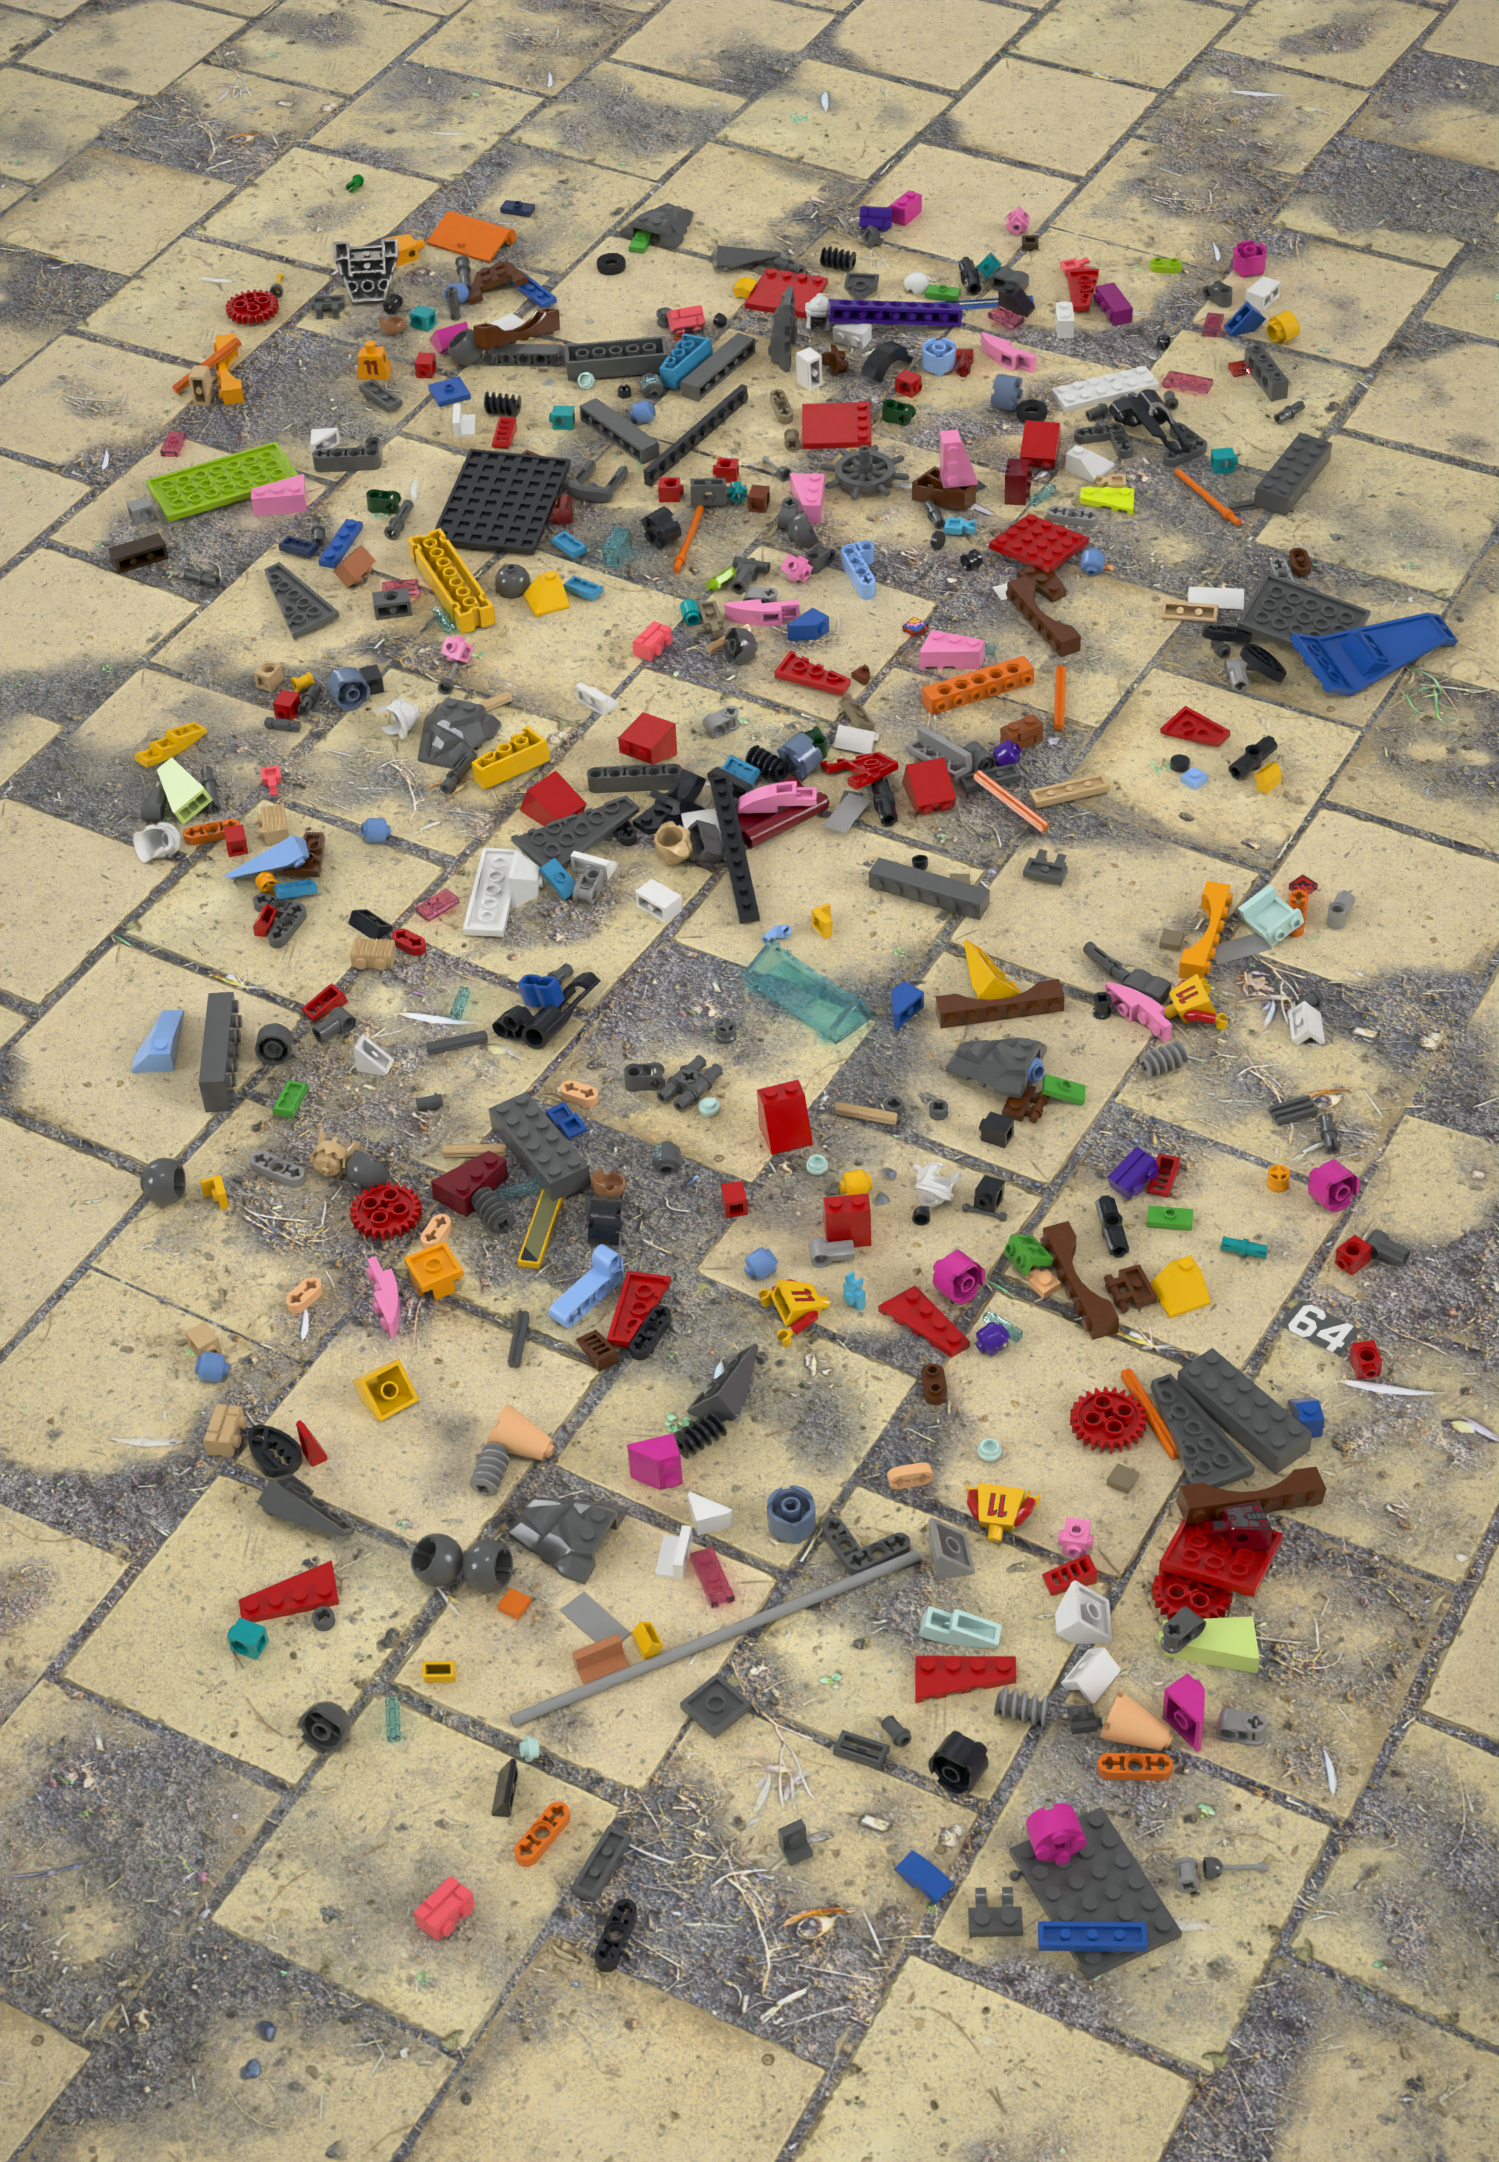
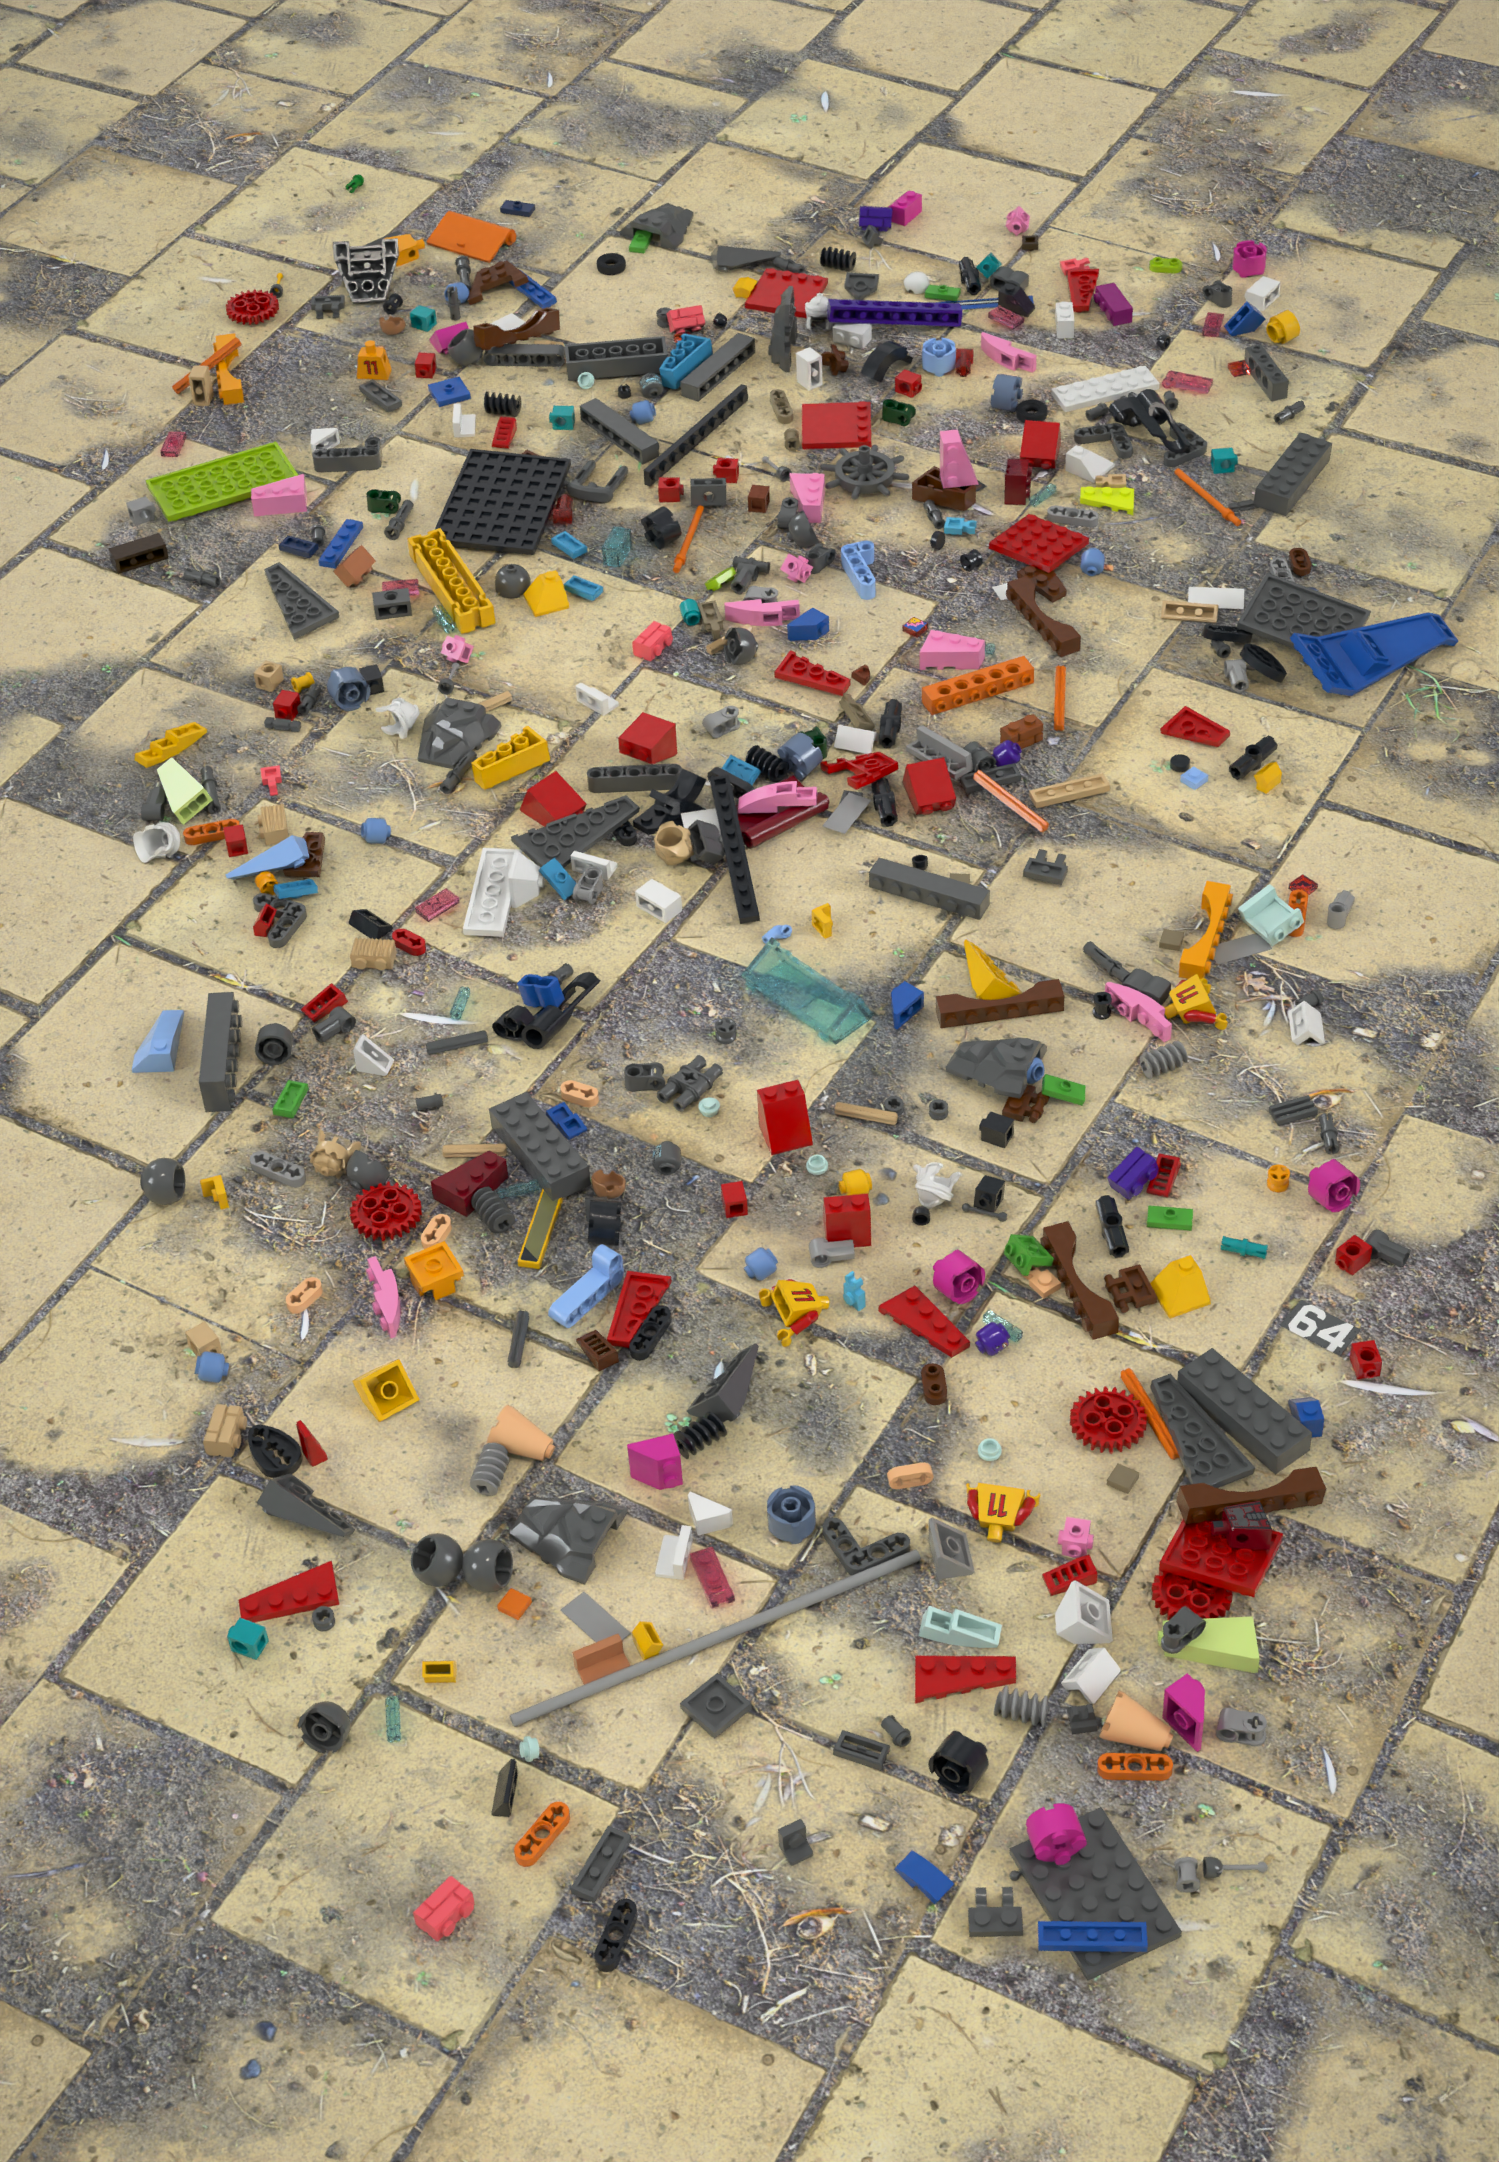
(737, 492): teal gear -> none
(890, 723): none -> black piece

